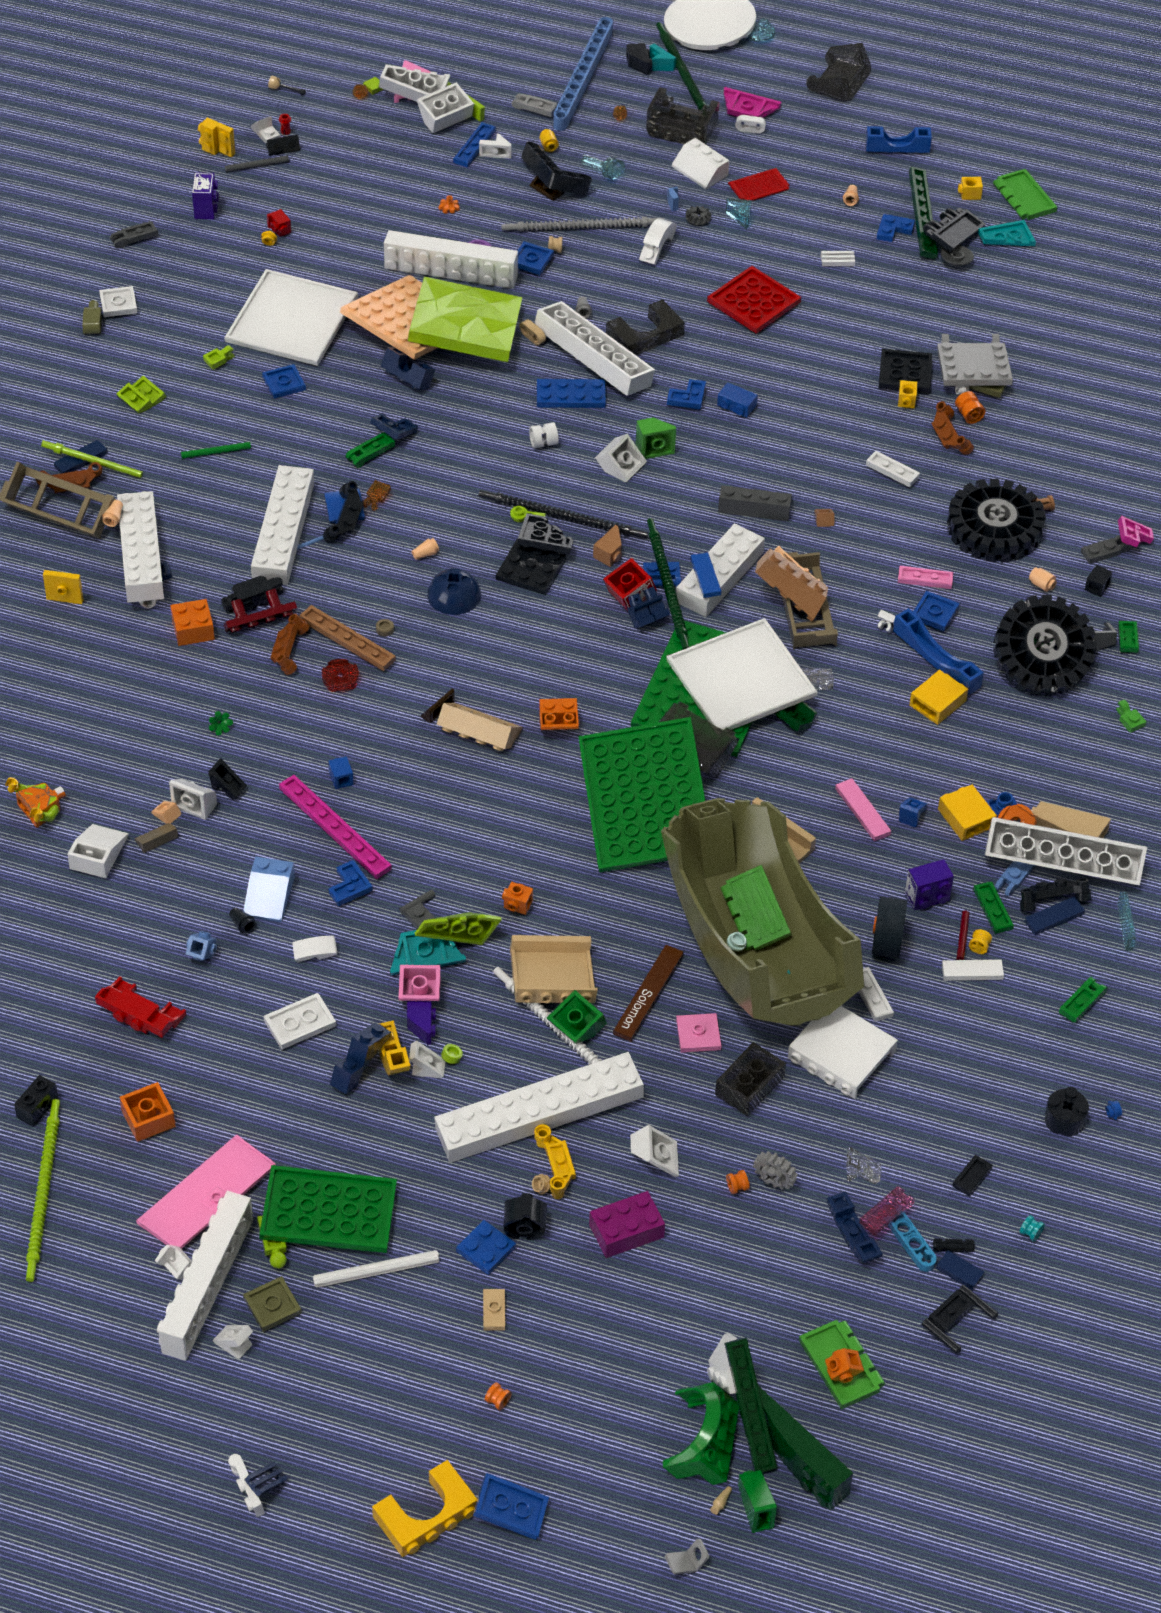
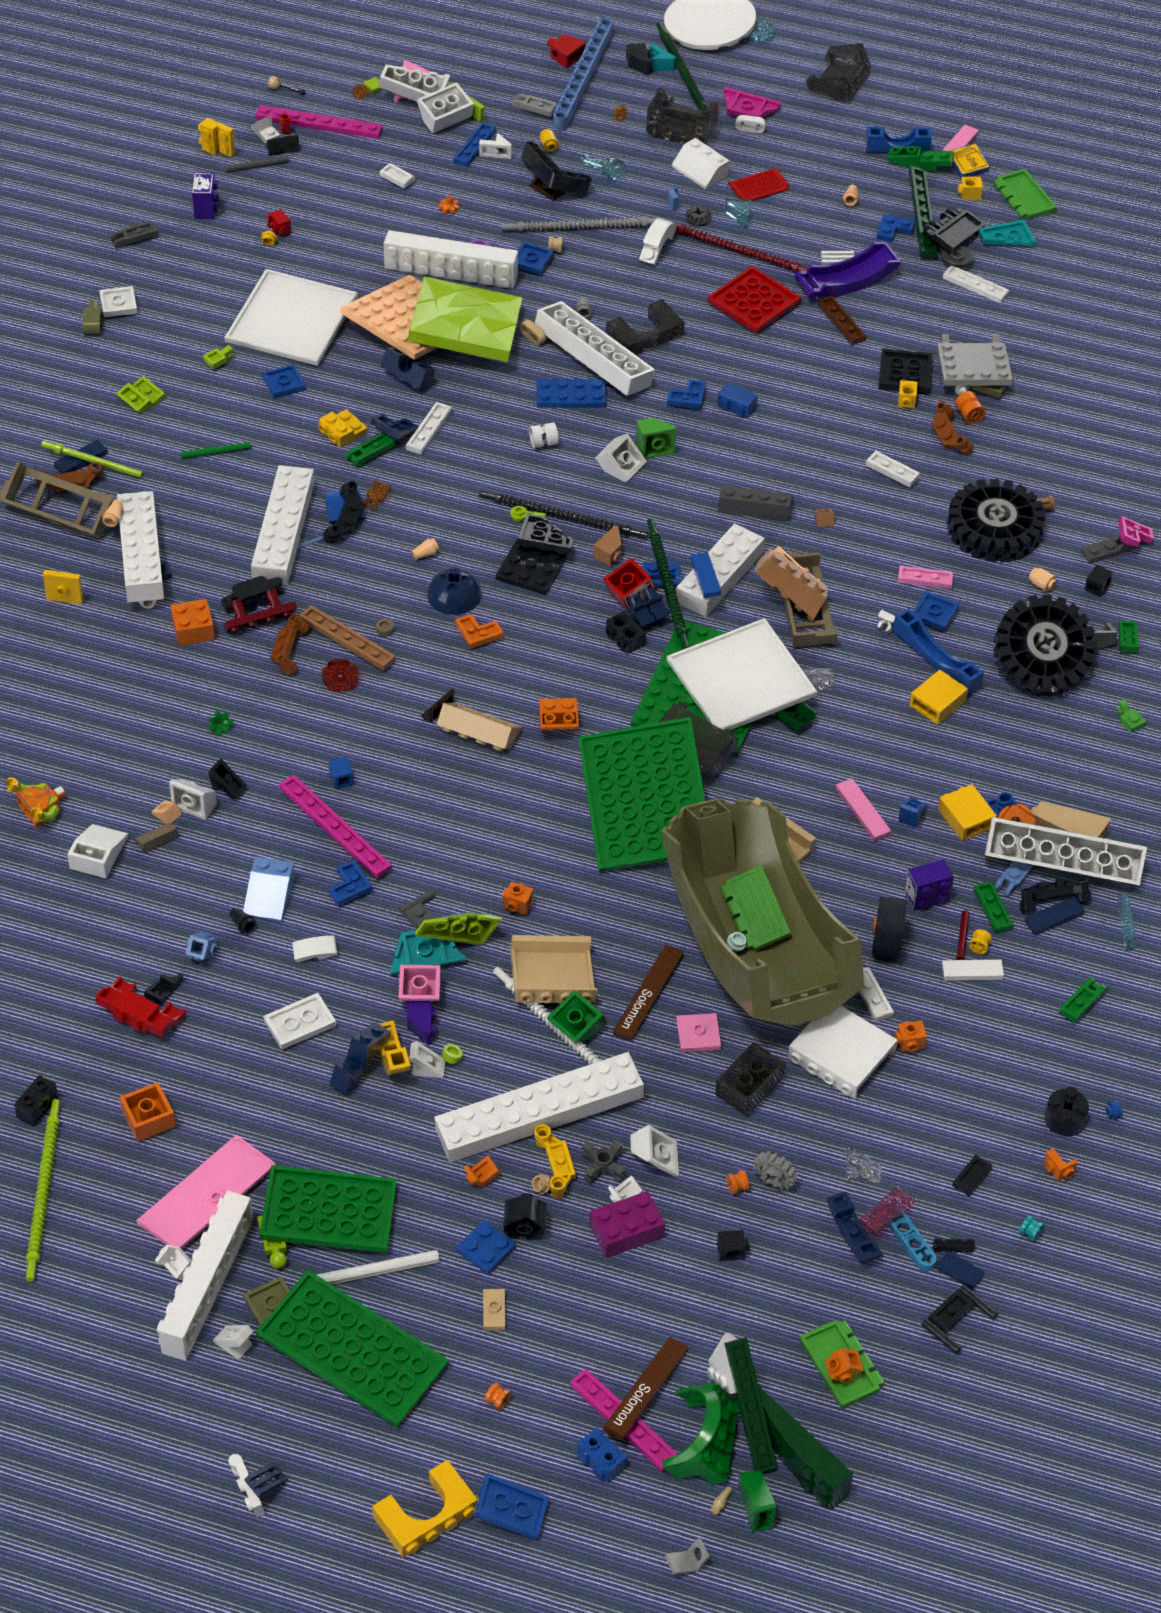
(162, 989): none -> black slope
(322, 122): none -> dark pink plate
(342, 427): none -> yellow plate
(352, 1348): none -> green plate
(397, 175): none -> white plate
(428, 428): none -> white tile
(475, 634): none -> orange plate
(482, 1172): none -> orange bracket
(566, 49): none -> red torso
(601, 1455): none -> blue brick
(603, 1154): none -> dark grey pin
(606, 1403): none -> dark pink plate
(625, 632): none -> black brick
(626, 1189): none -> white bracket
(645, 1388): none -> reddish brown tile
(682, 229): none -> dark red hose
(732, 1245): none -> black brick
(842, 320): none -> reddish brown tile
(849, 274): none -> dark purple windscreen
(911, 1036): none -> orange brick
(915, 157): none -> green slope
(962, 138): none -> bright pink tile
(969, 161): none -> yellow tile
(976, 284): none -> white tile
(1055, 1165): none -> orange bracket

